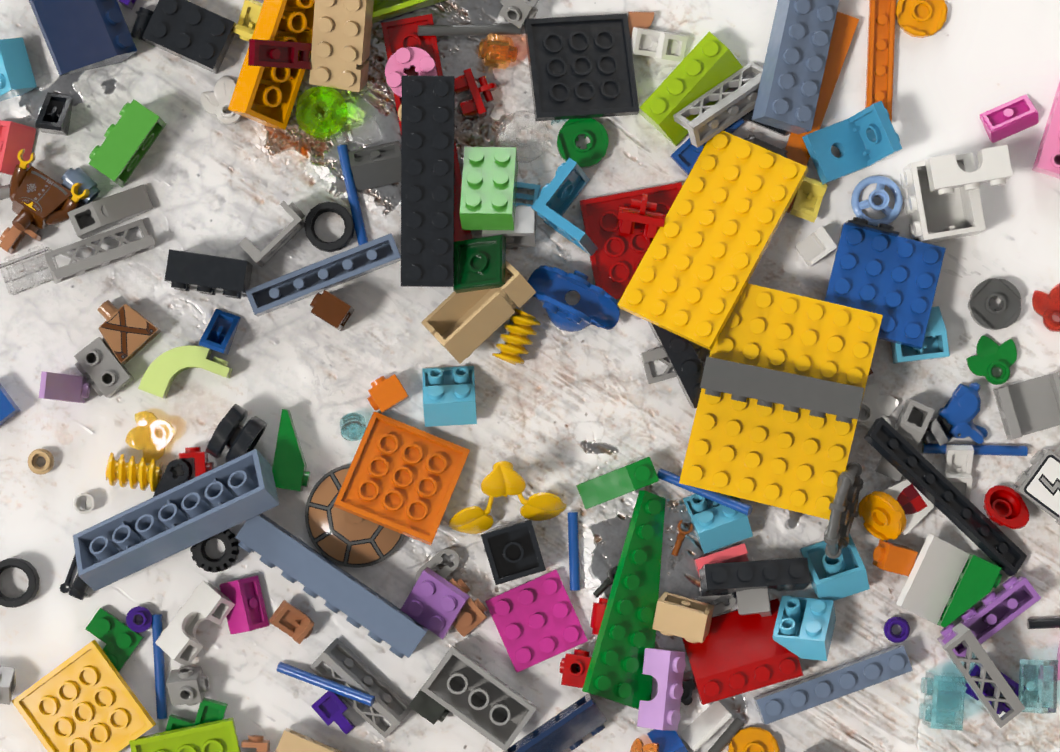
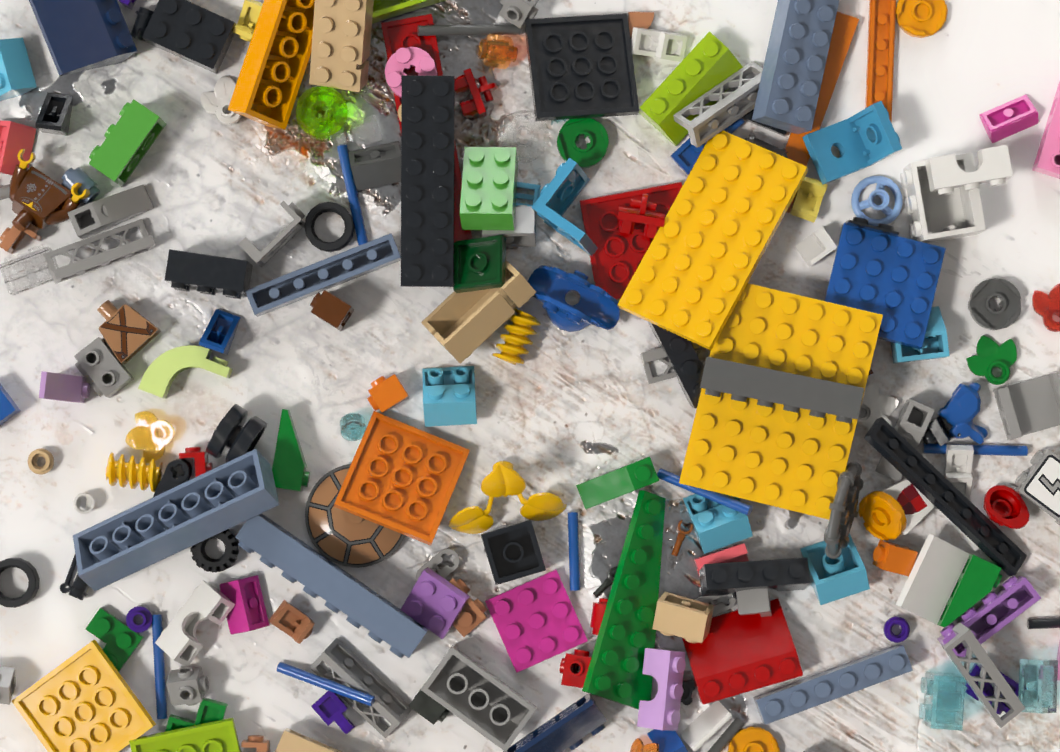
(279, 54): dark red plate -> none
(805, 626): medium azure slope -> none

